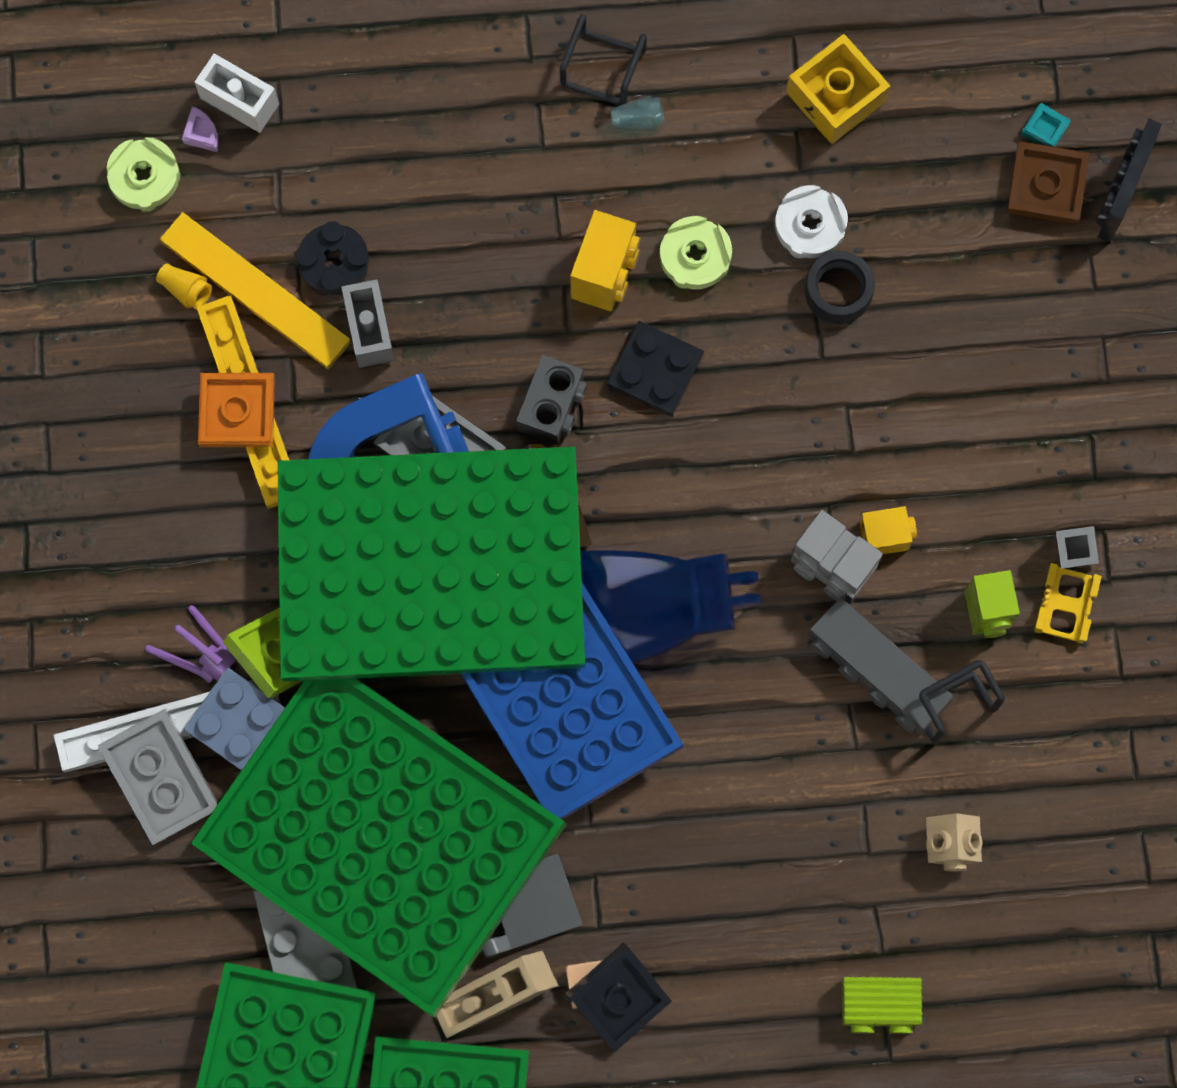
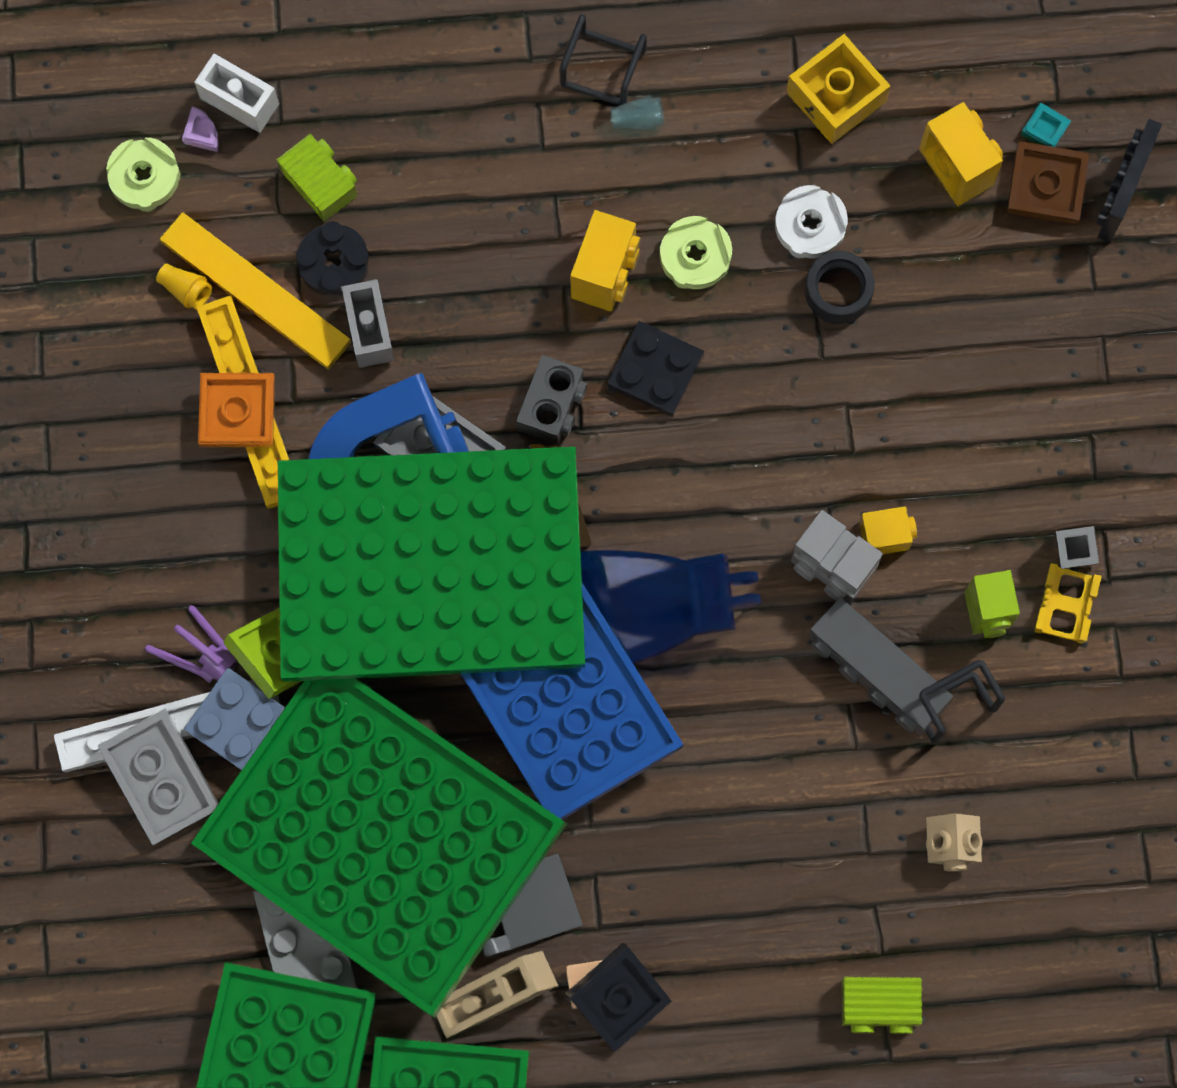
(318, 177): none -> lime brick
(961, 153): none -> yellow brick

